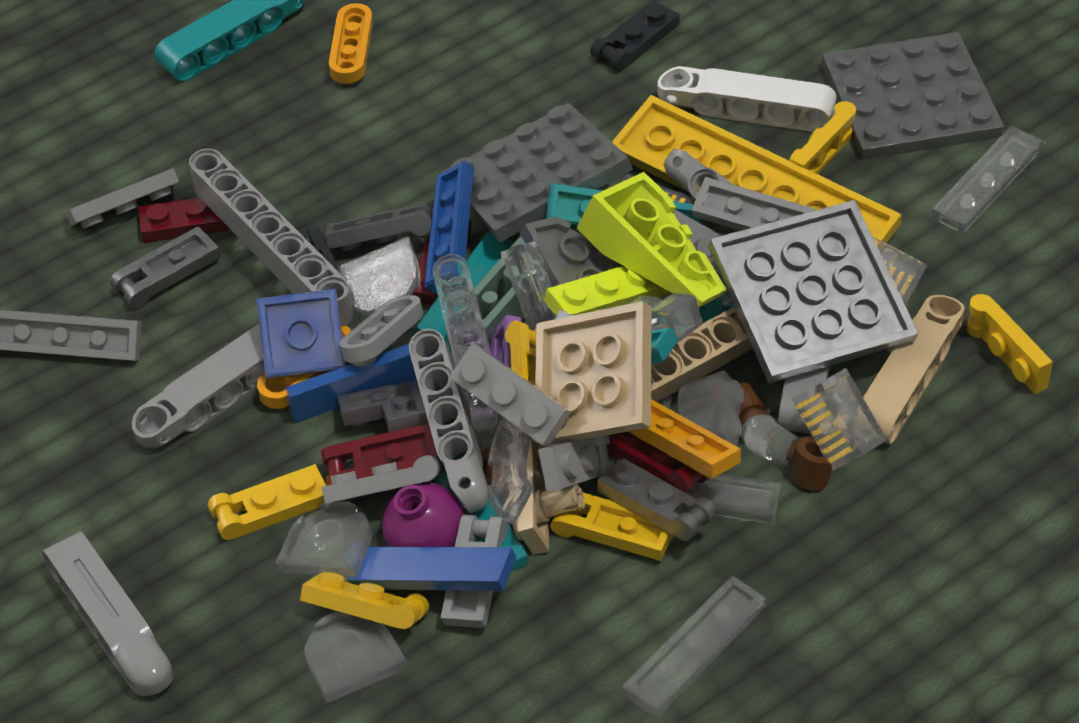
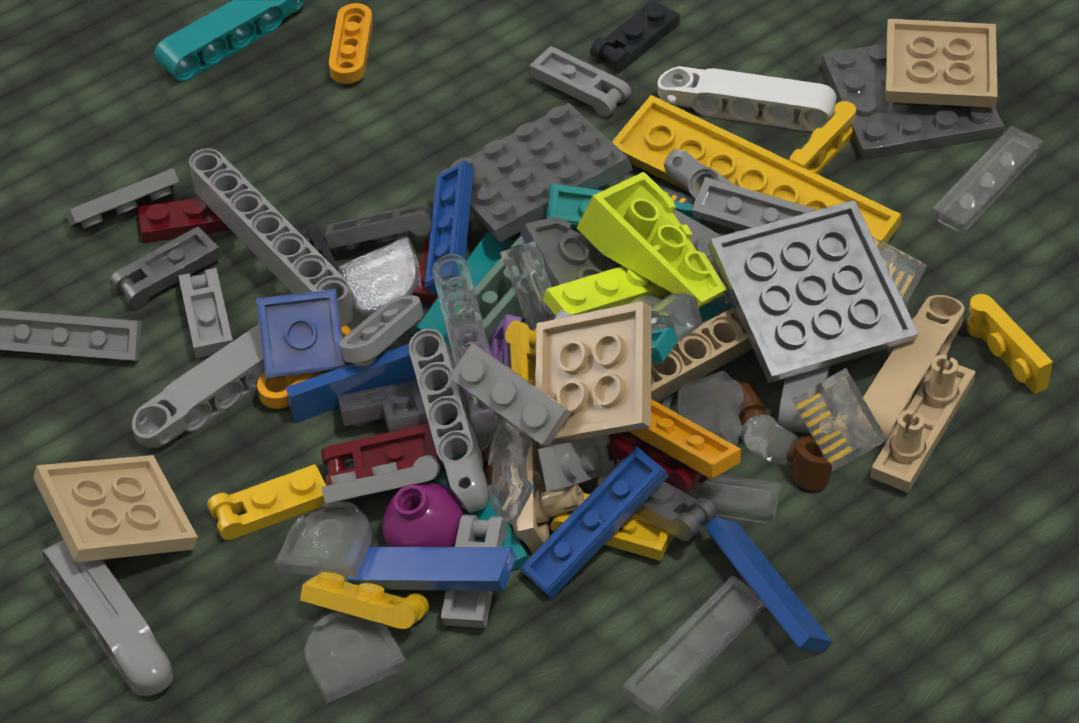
(114, 508): none -> tan plate
(205, 312): none -> light grey plate
(580, 80): none -> light grey plate
(594, 522): none -> blue tile
(768, 585): none -> blue tile
(923, 423): none -> tan plate
(941, 63): none -> tan plate

